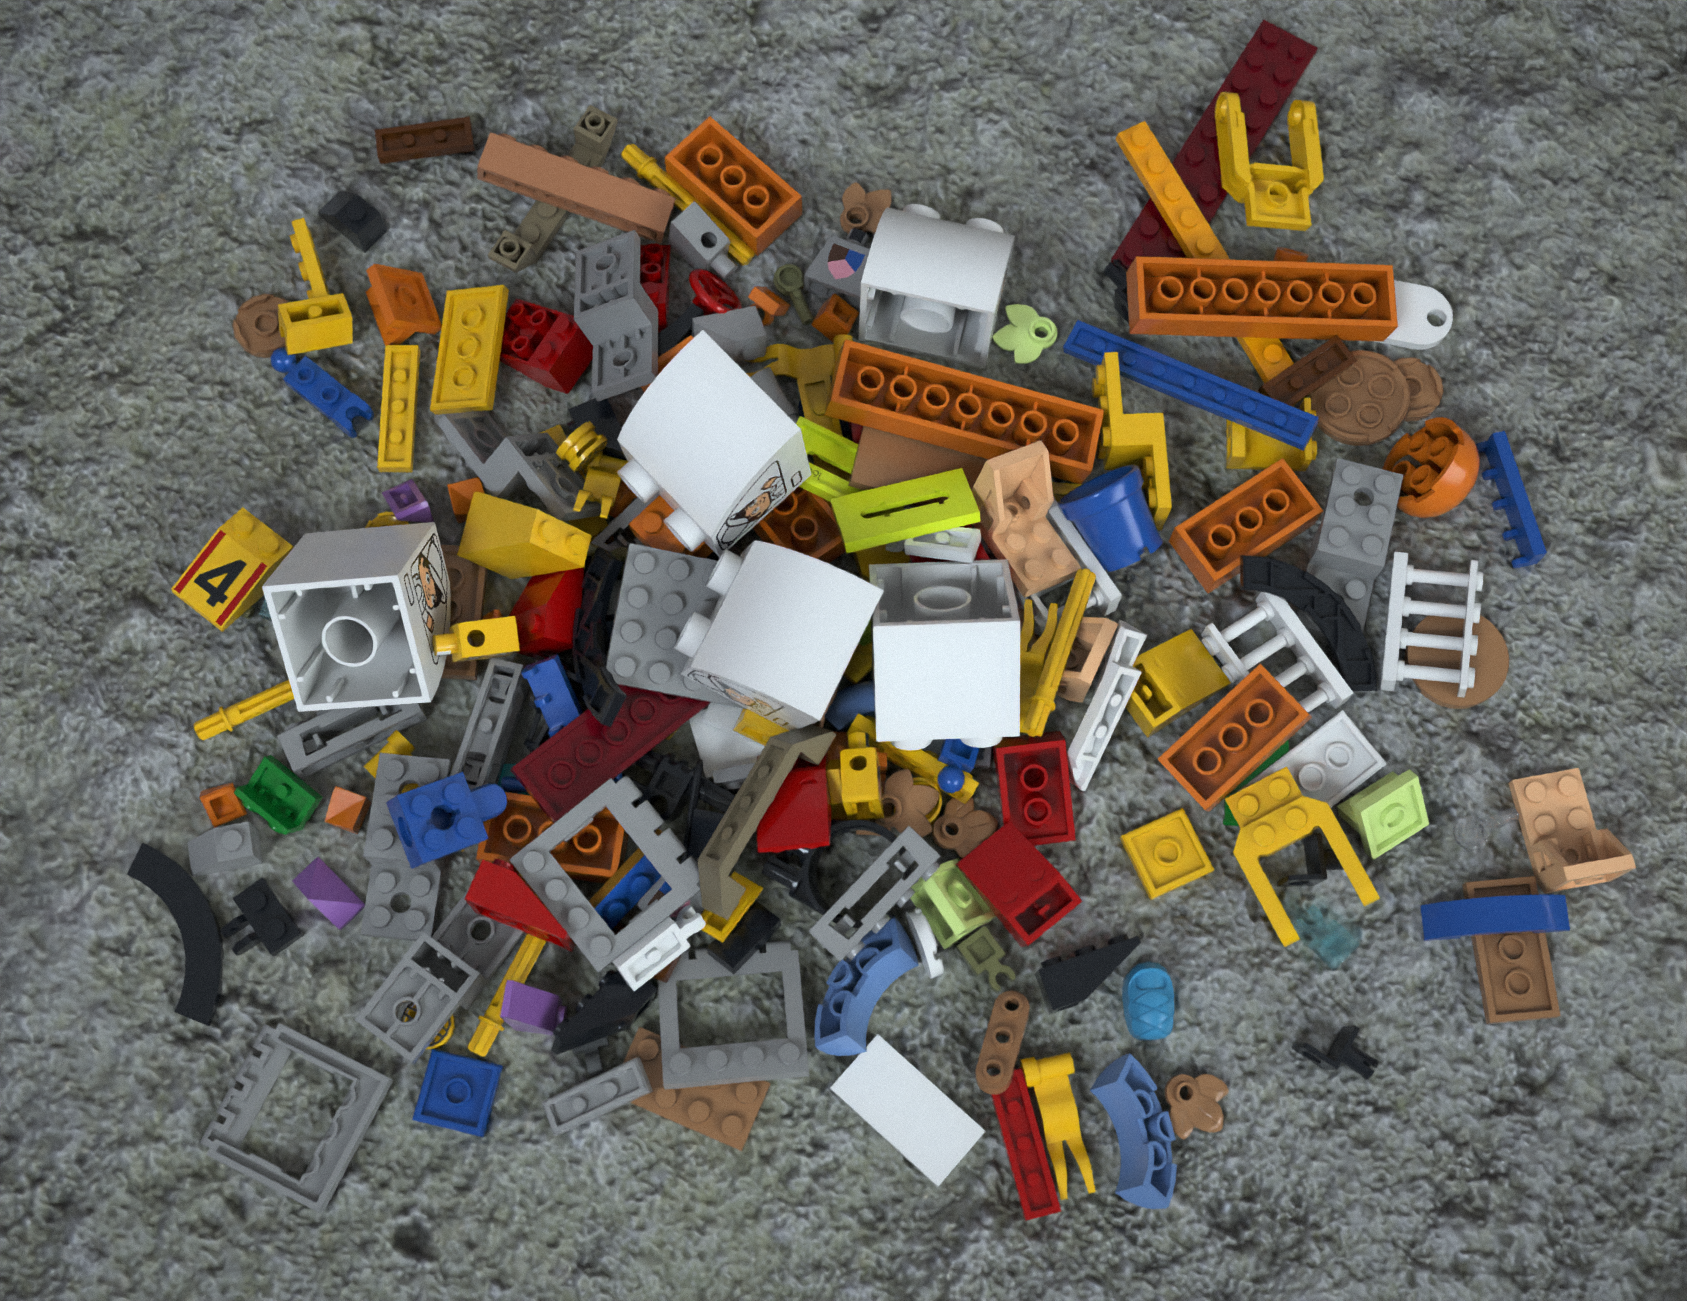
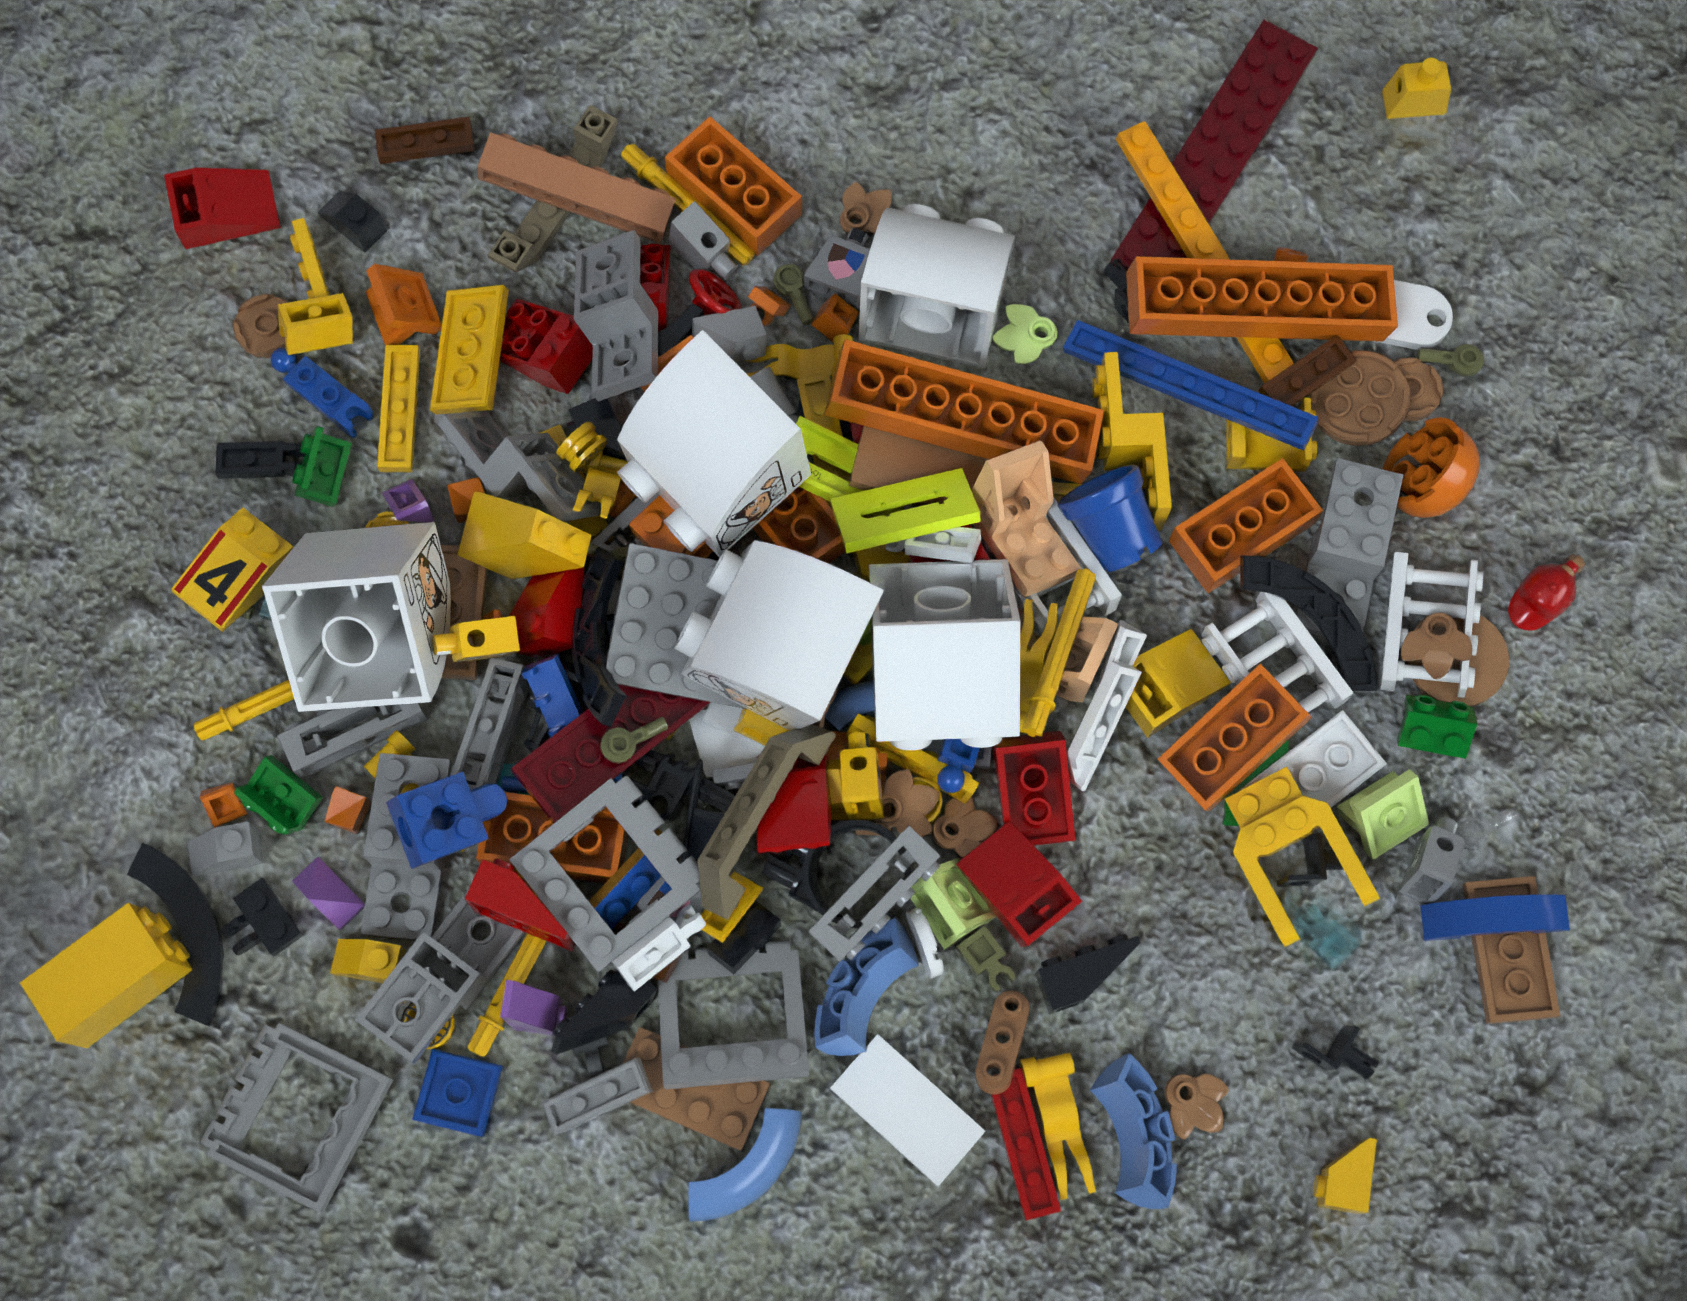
(107, 975): none -> yellow brick
(220, 204): none -> red slope
(256, 459): none -> black hinge
(322, 467): none -> green bracket
(366, 959): none -> yellow slope
(619, 744): none -> olive plate
(751, 1176): none -> medium blue brick
(1148, 1001): dark azure piece -> none
(1166, 854): yellow tile -> none
(1271, 193): yellow plate -> none
(1347, 1179): none -> yellow slope
(1418, 90): none -> yellow torso
(1433, 862): none -> light grey torso
(1437, 650): none -> medium nougat plate
(1437, 726): none -> green bracket
(1464, 360): none -> olive plate
(1513, 500): blue hinge -> none
(1545, 593): none -> red hair
(1562, 834): light nougat bracket -> none

